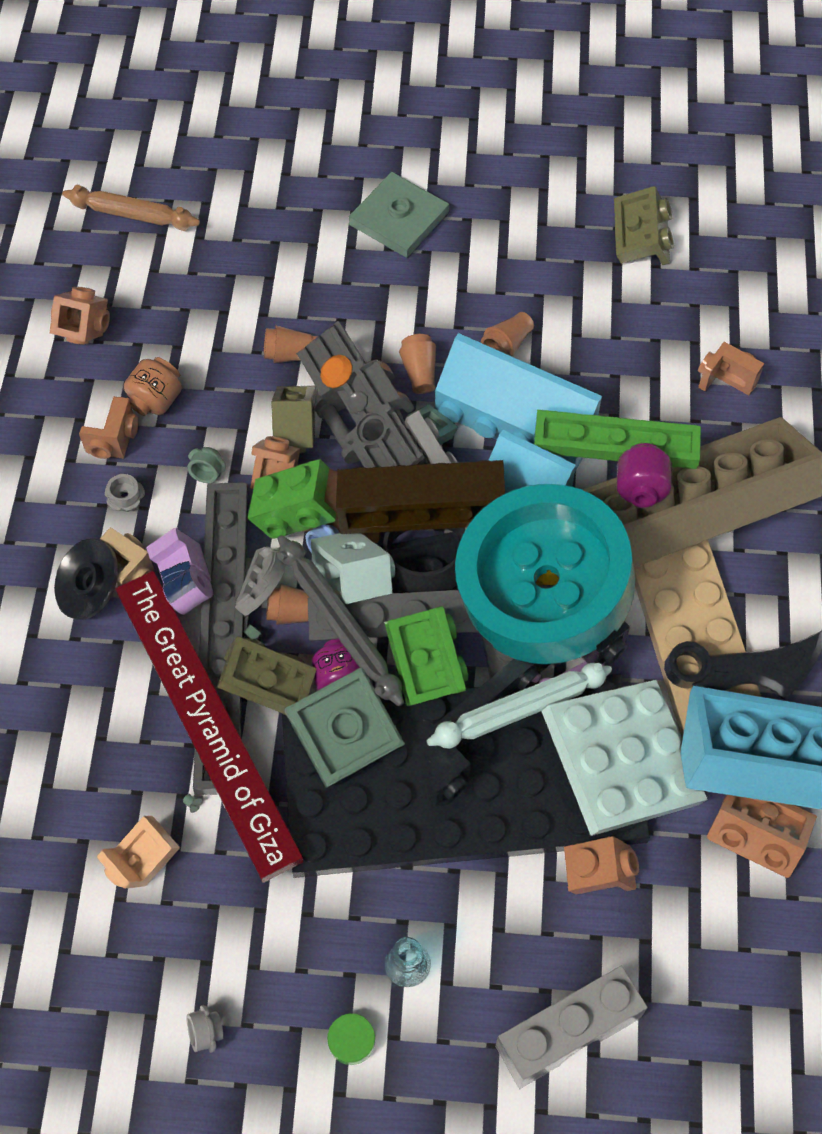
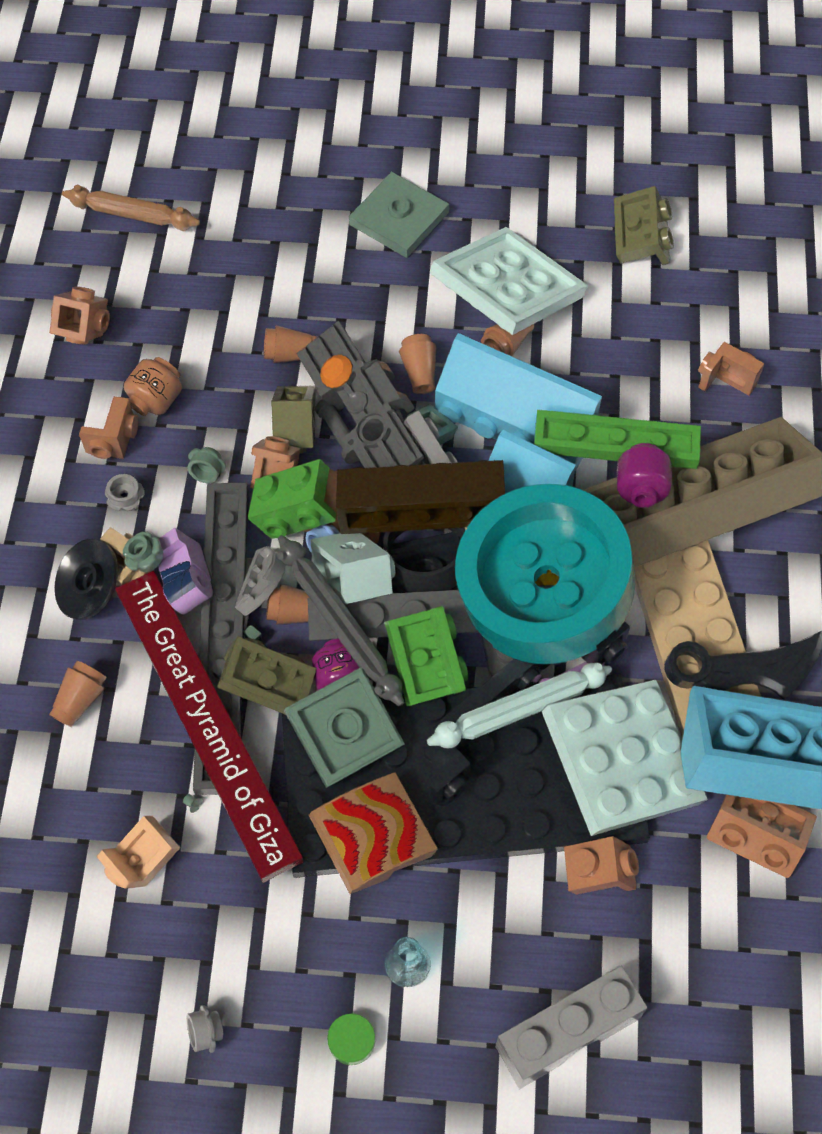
(77, 692): none -> nougat cone
(148, 558): none -> sand green plate
(372, 832): none -> slope
(508, 280): none -> light aqua plate

